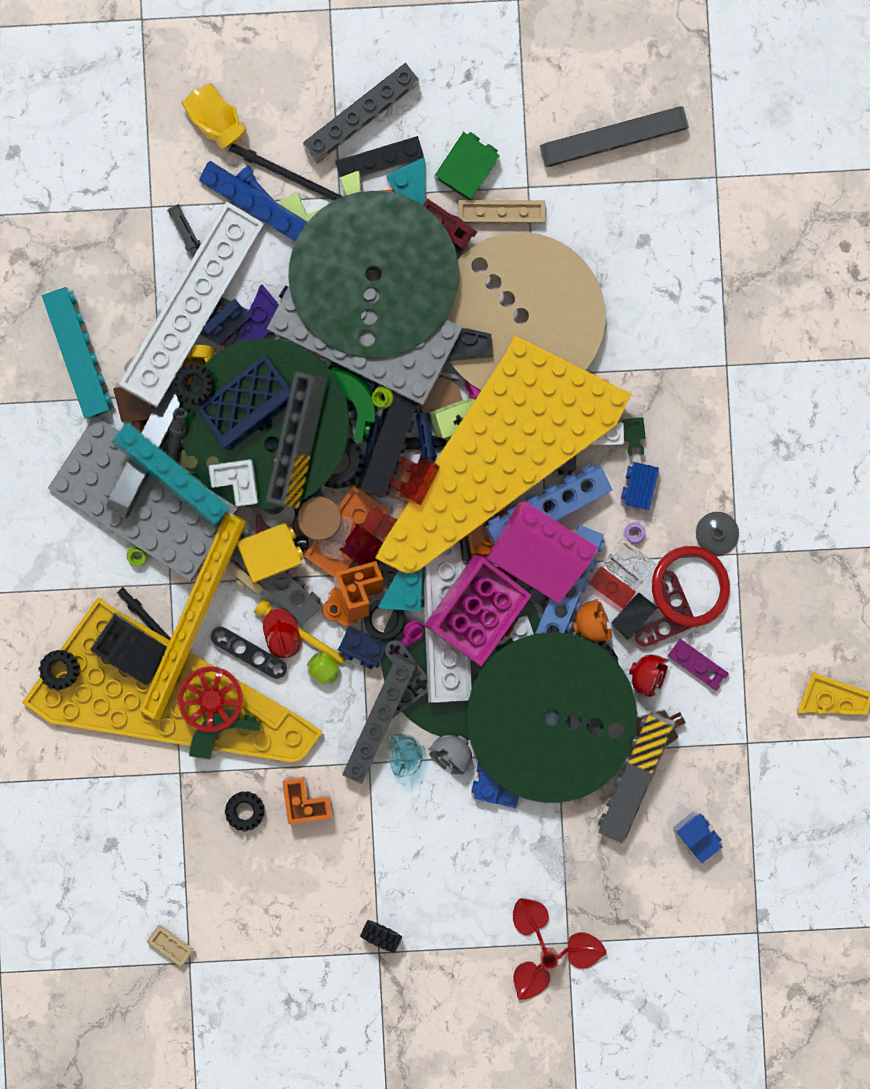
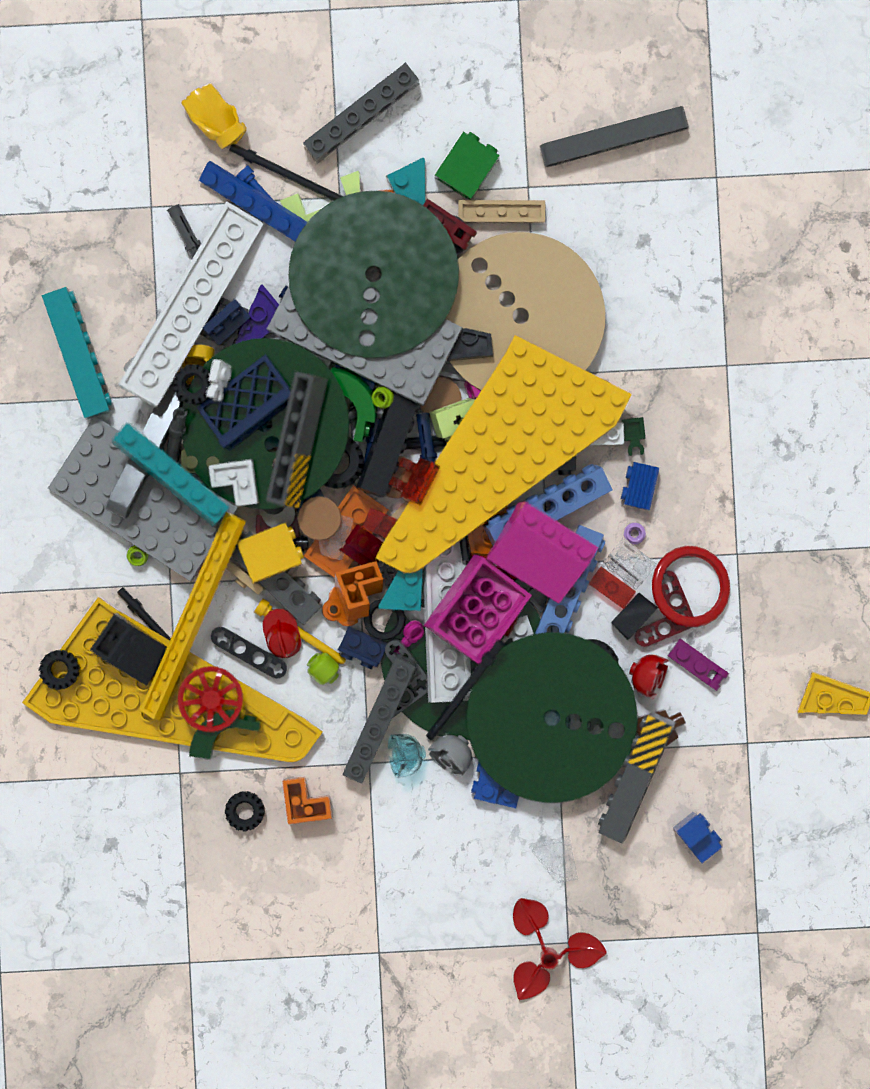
(132, 408): reddish brown torso -> none
(170, 945): tan plate -> none
(219, 378): none -> white plate
(381, 158): black plate -> none
(381, 936): black tyre -> none
(487, 660): none -> black bar
(592, 622): orange cylinder -> none
(706, 537): dark grey dish -> none

